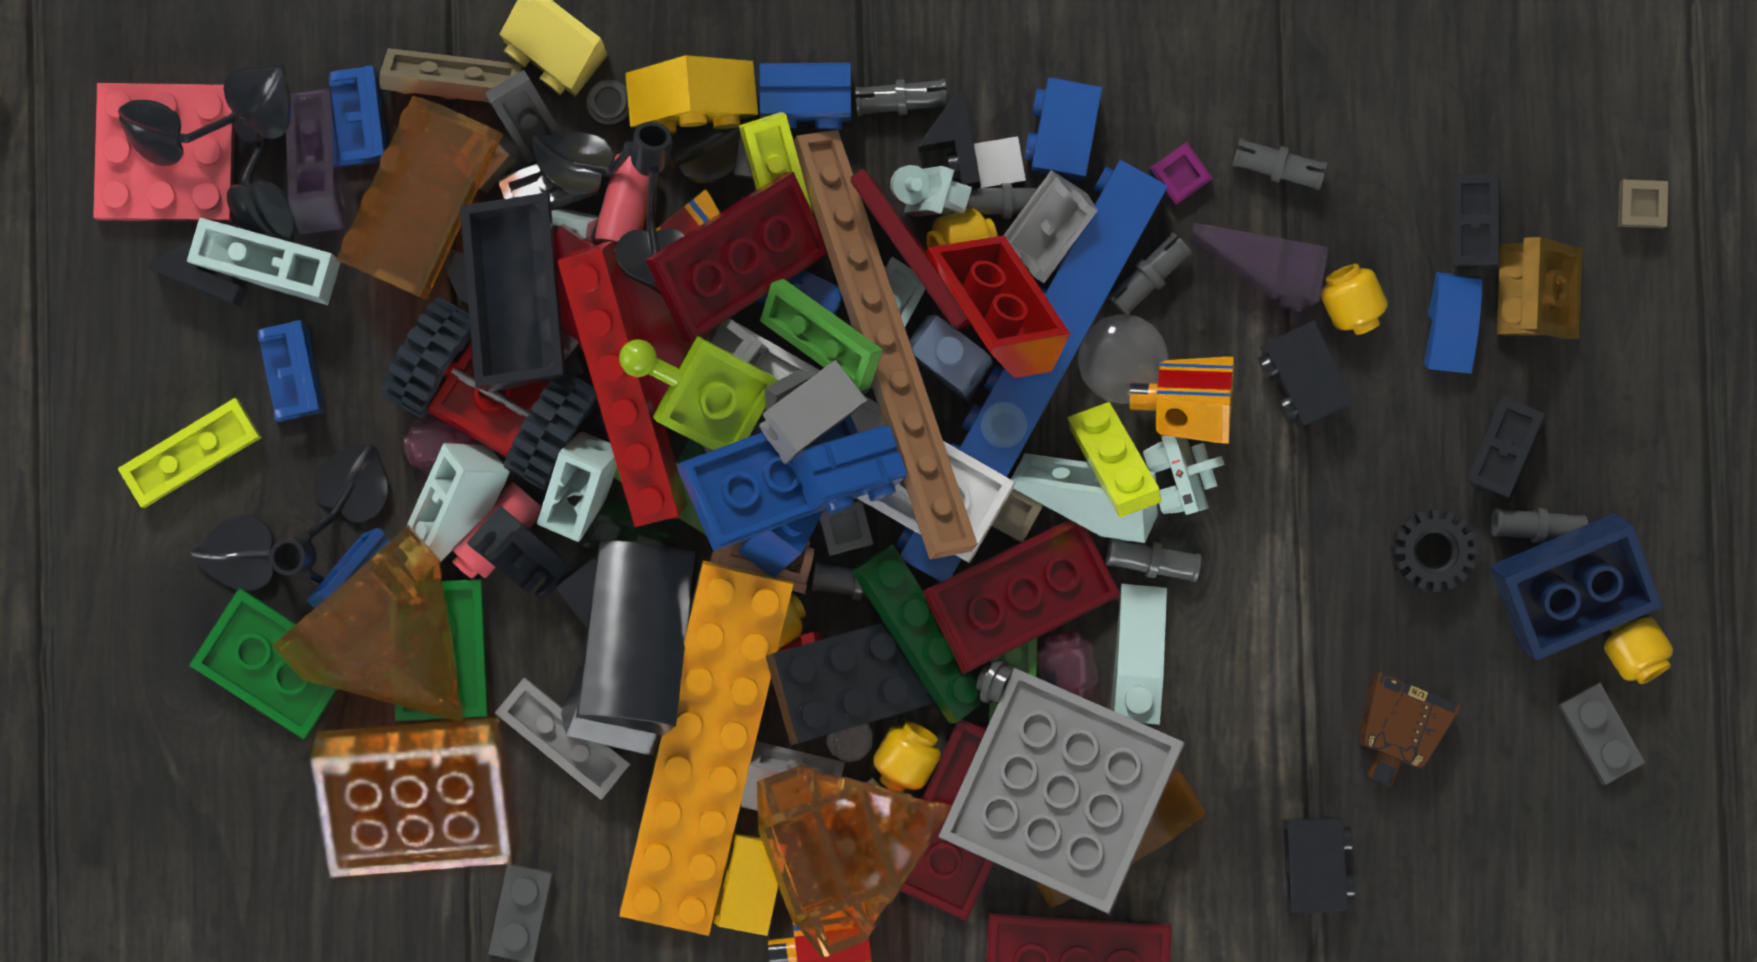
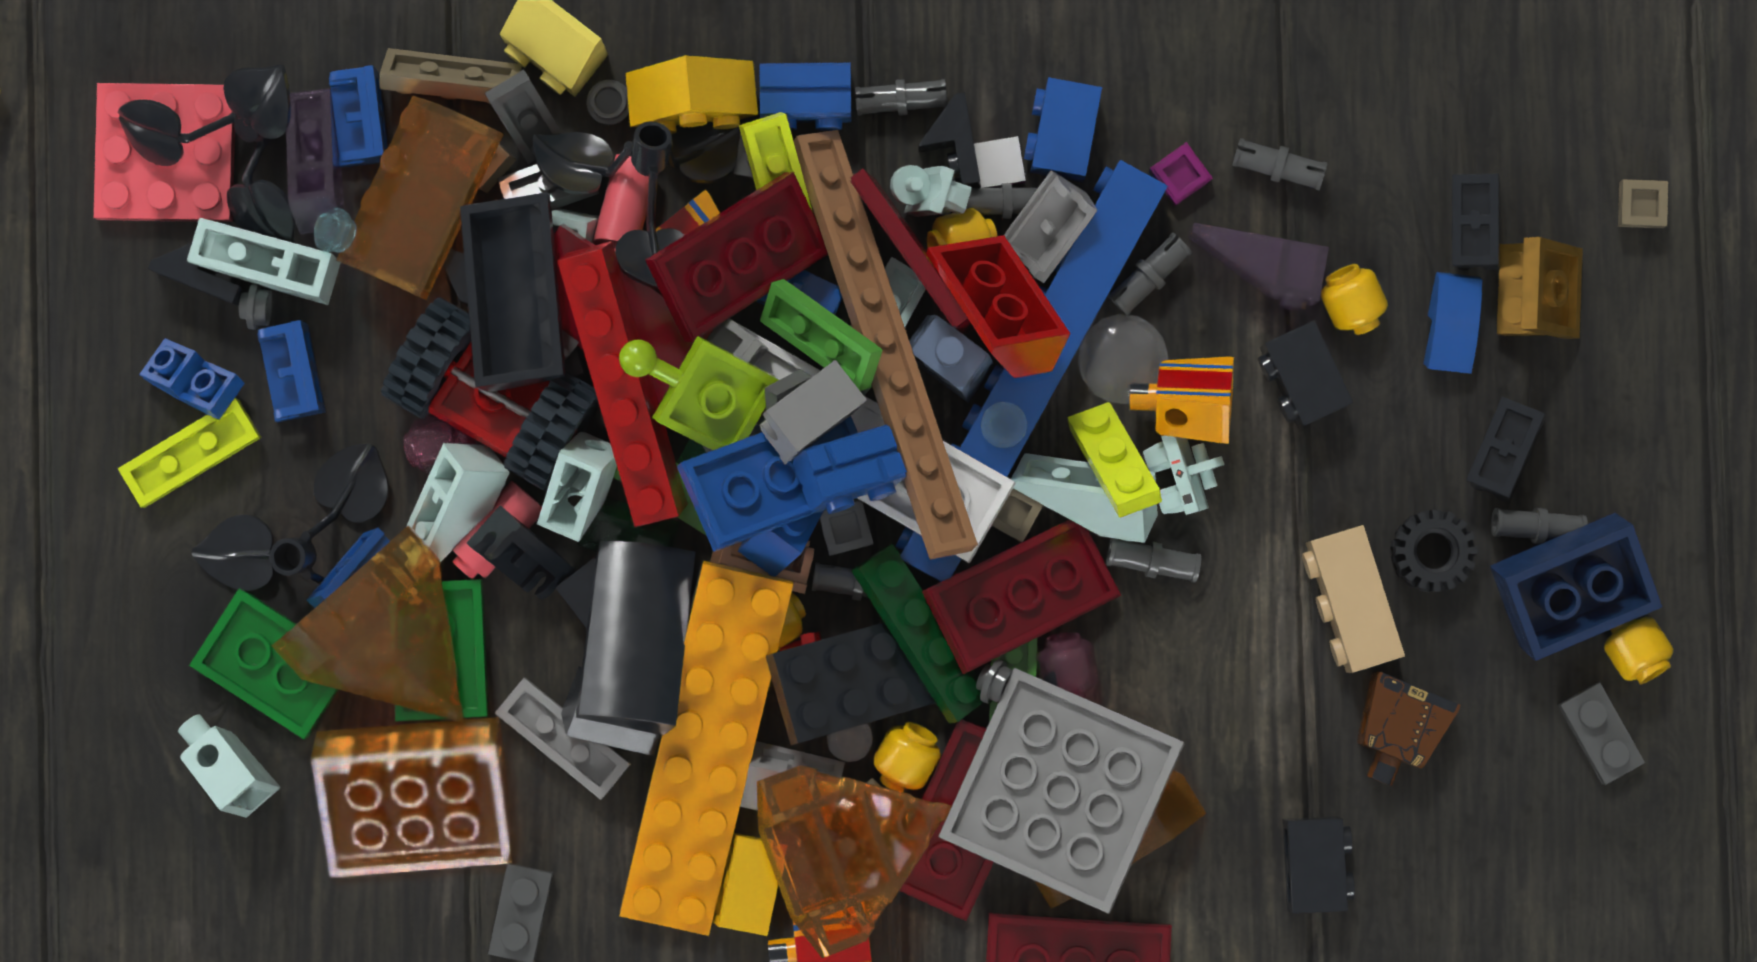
(191, 378): none -> blue slope
(225, 768): none -> light aqua torso
(256, 306): none -> dark grey plate
(334, 230): none -> clear light blue plate
(1140, 653): light aqua slope -> none
(1352, 600): none -> tan brick

